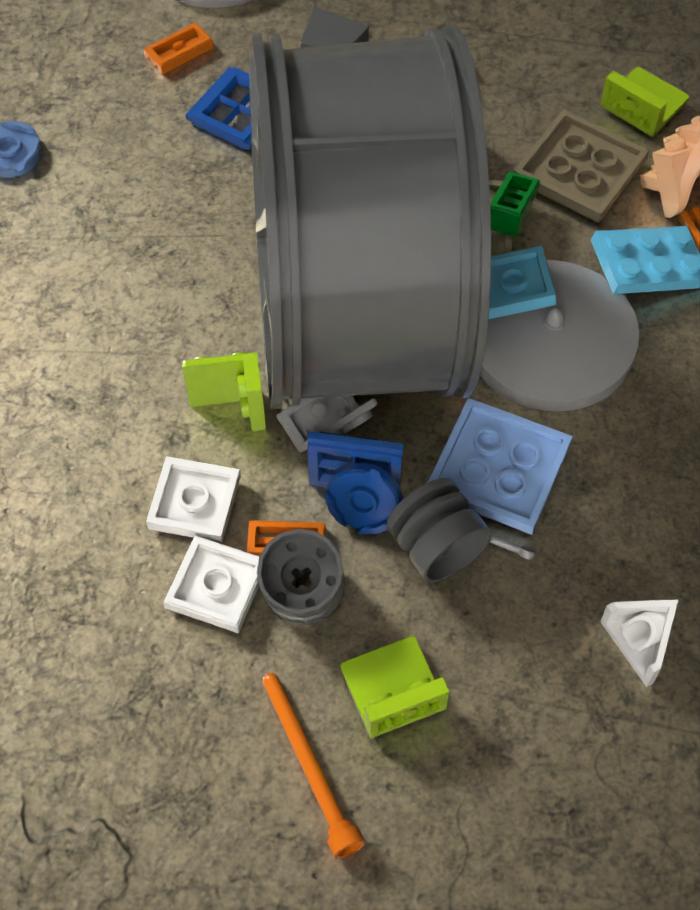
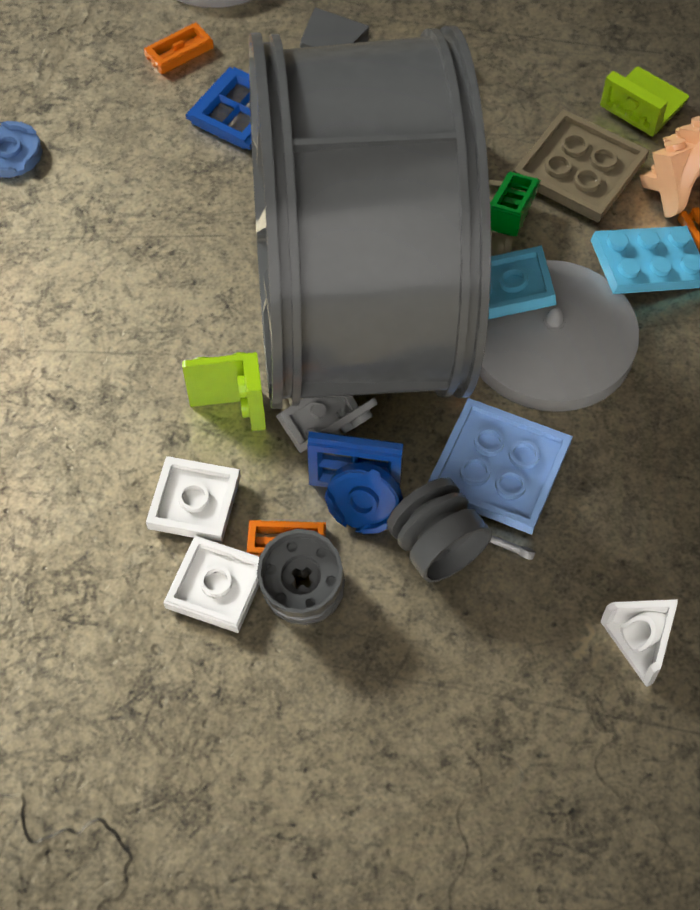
(343, 835): orange piece -> none
(394, 686): lime bracket -> none

